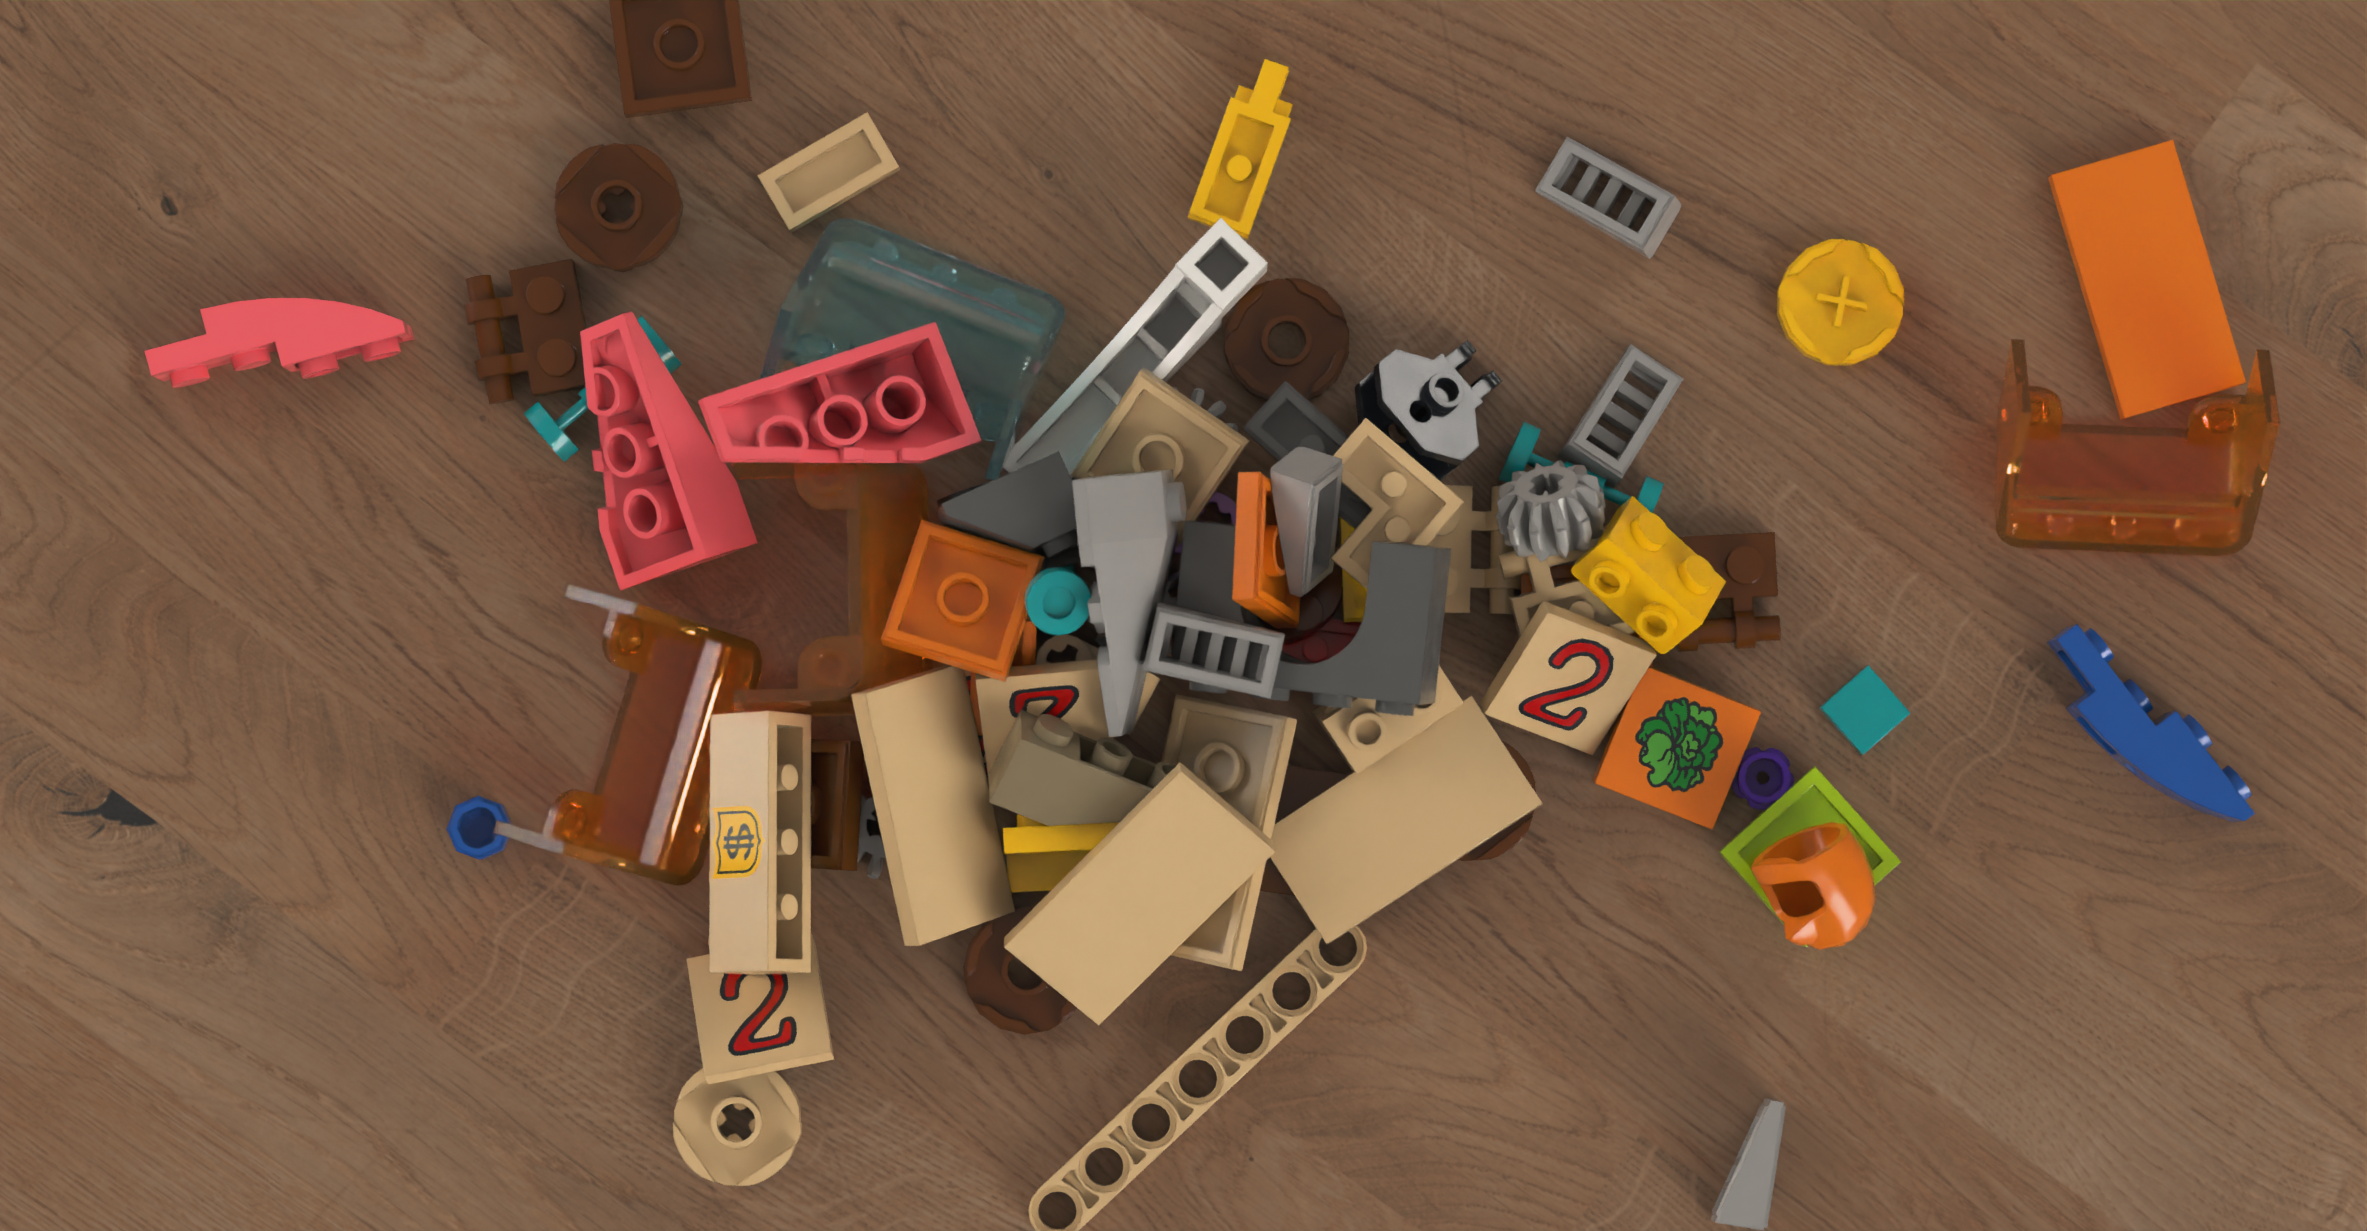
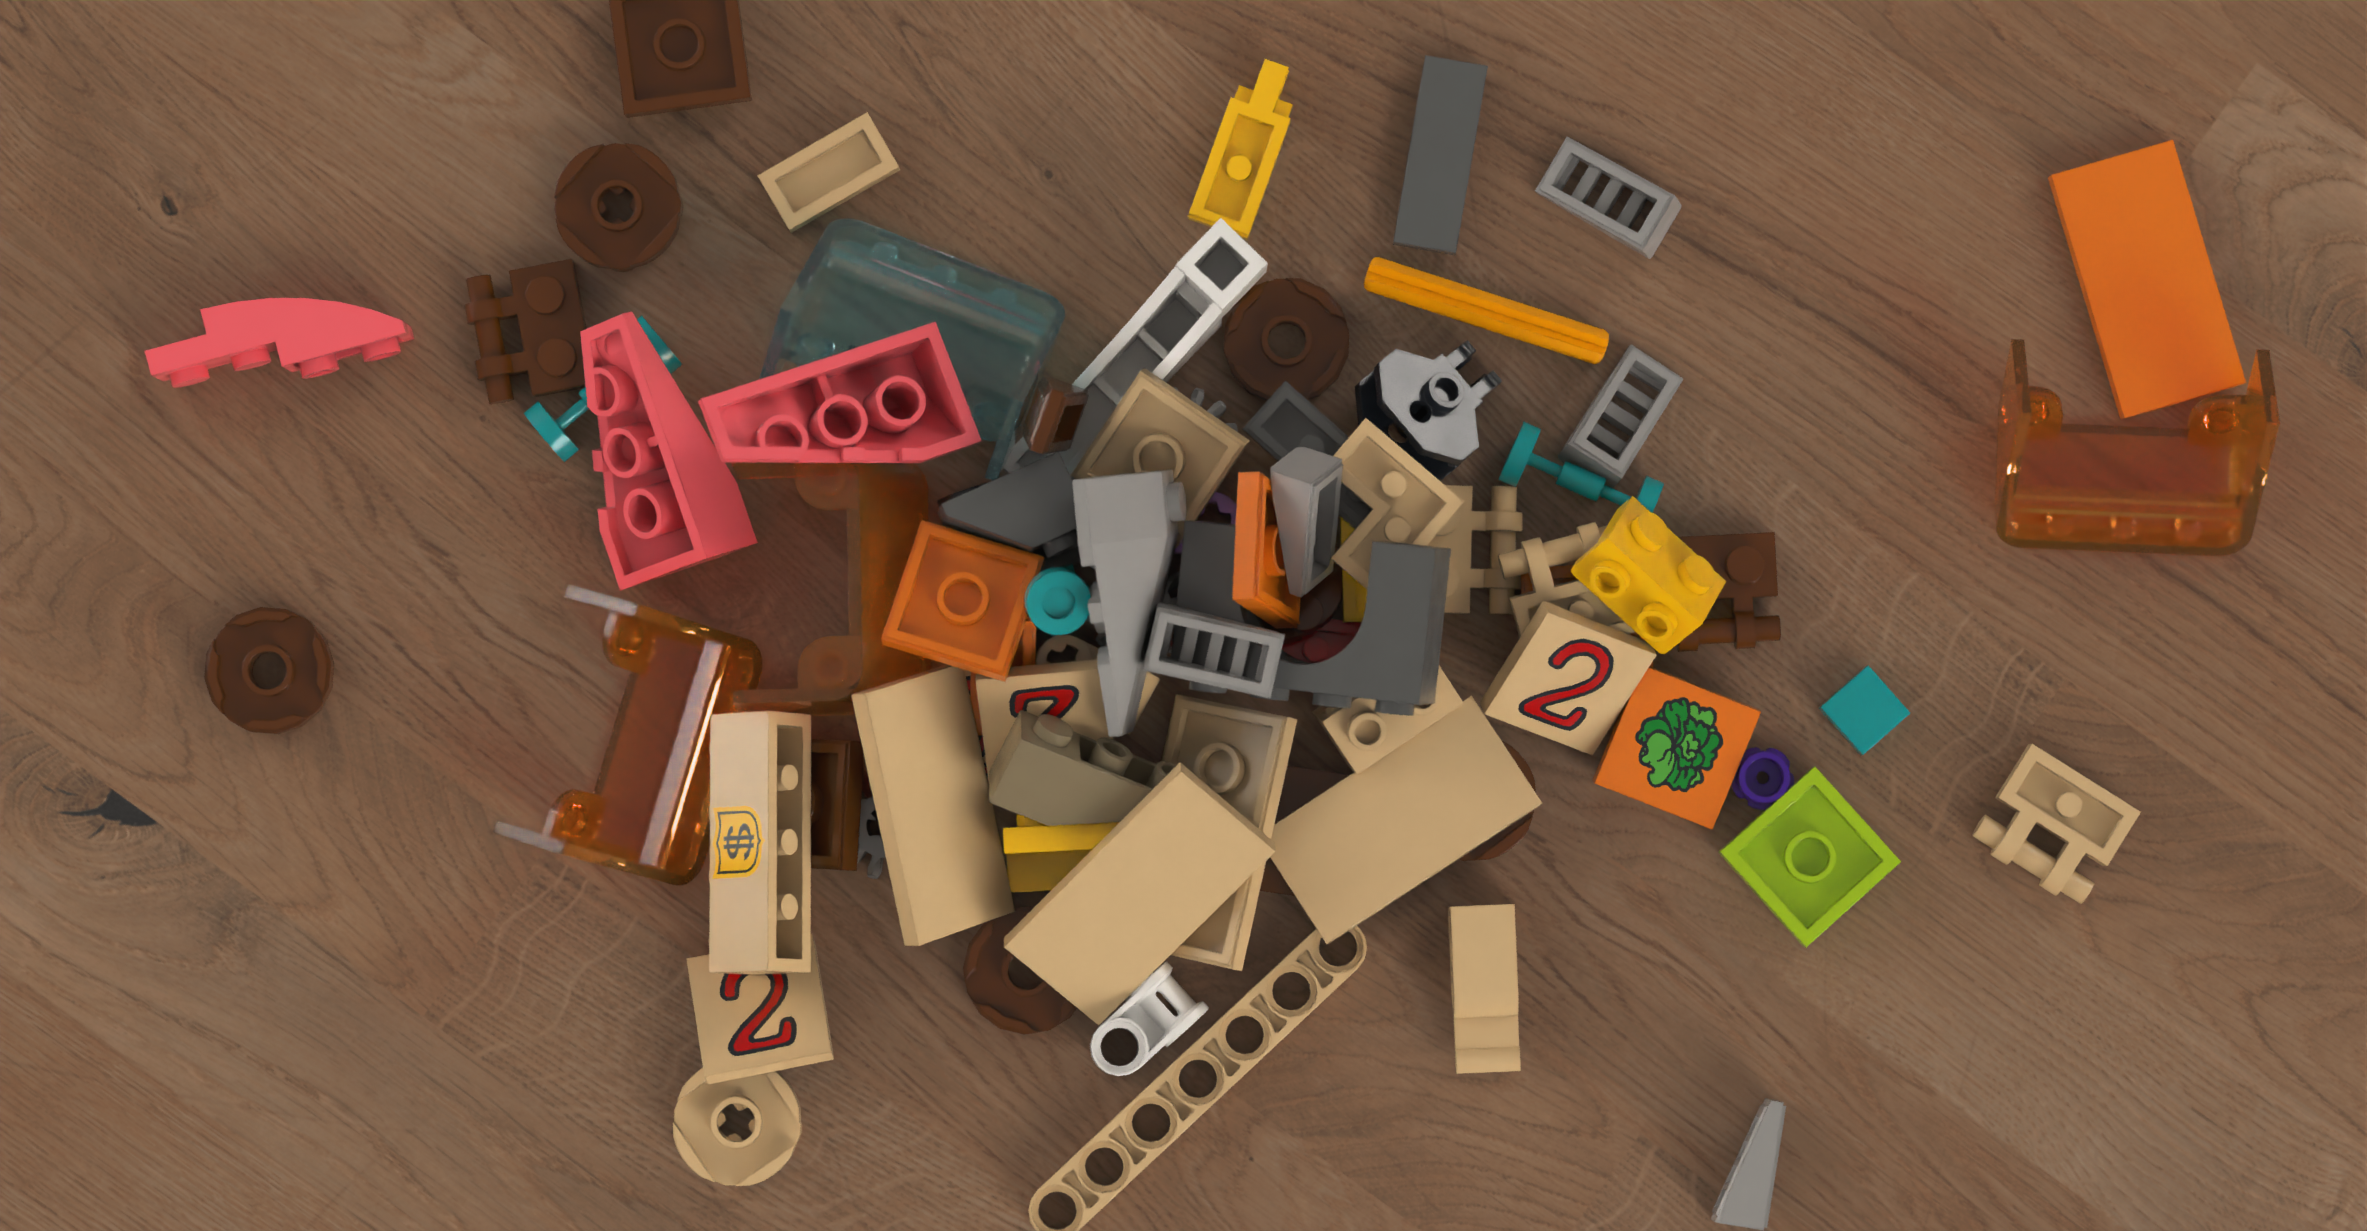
(306, 678): none -> reddish brown tile
(473, 827): blue tile -> none
(1054, 416): none -> reddish brown slope
(1149, 1020): none -> white piece
(1440, 155): none -> dark grey tile
(1484, 988): none -> tan piece
(1486, 310): none -> light orange axle
(1550, 510): light grey gear -> none
(1818, 885): orange piece -> none
(1840, 302): yellow tile -> none
(2066, 806): none -> tan plate
(2161, 753): blue slope -> none

